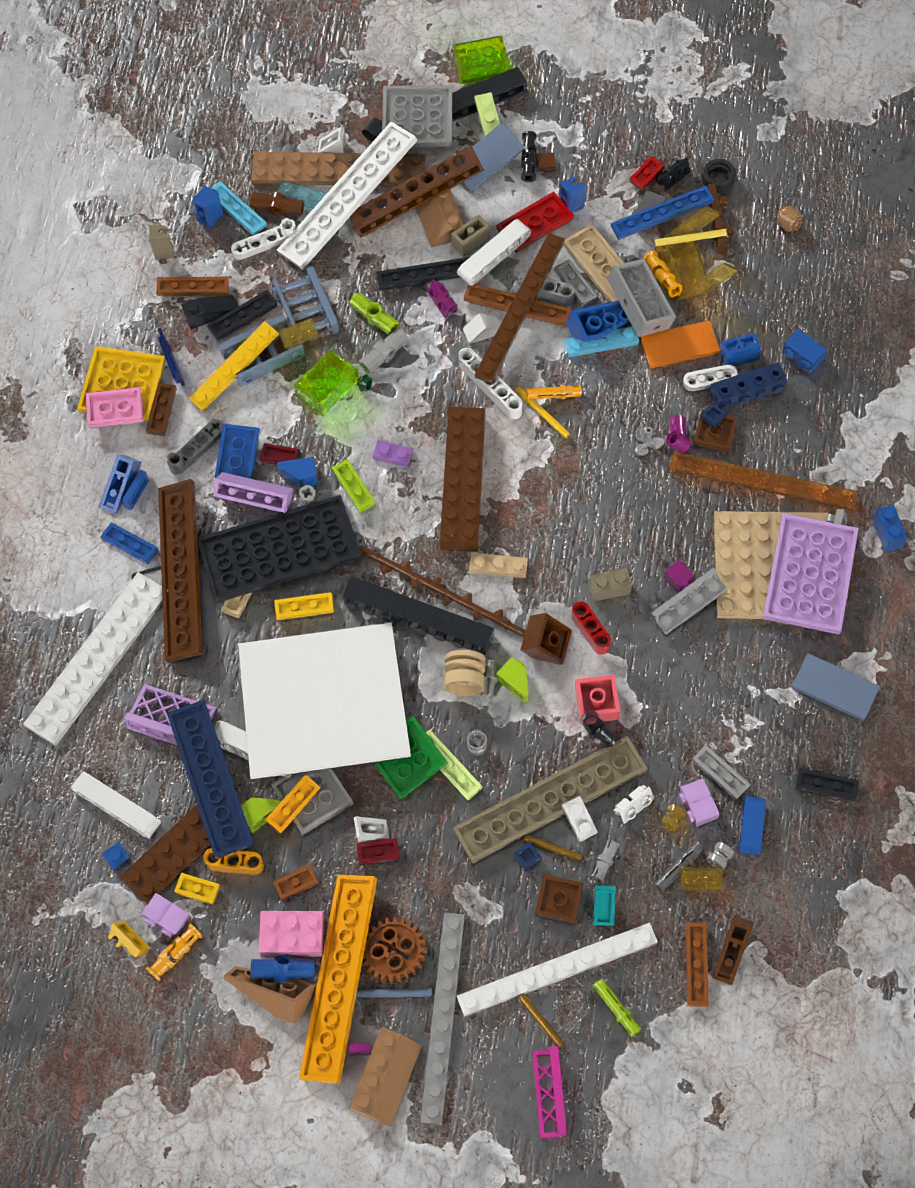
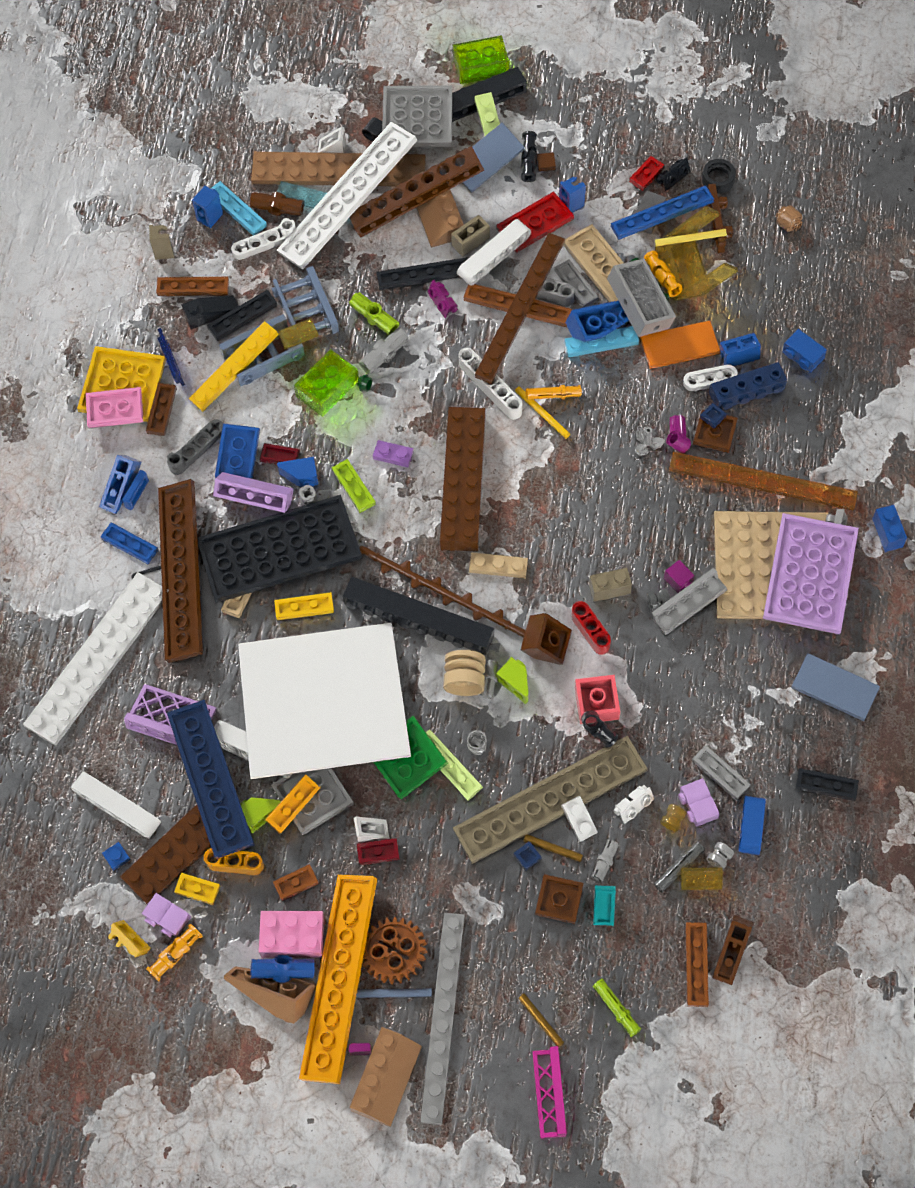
(481, 328): white slope -> none
(556, 969): white plate -> none

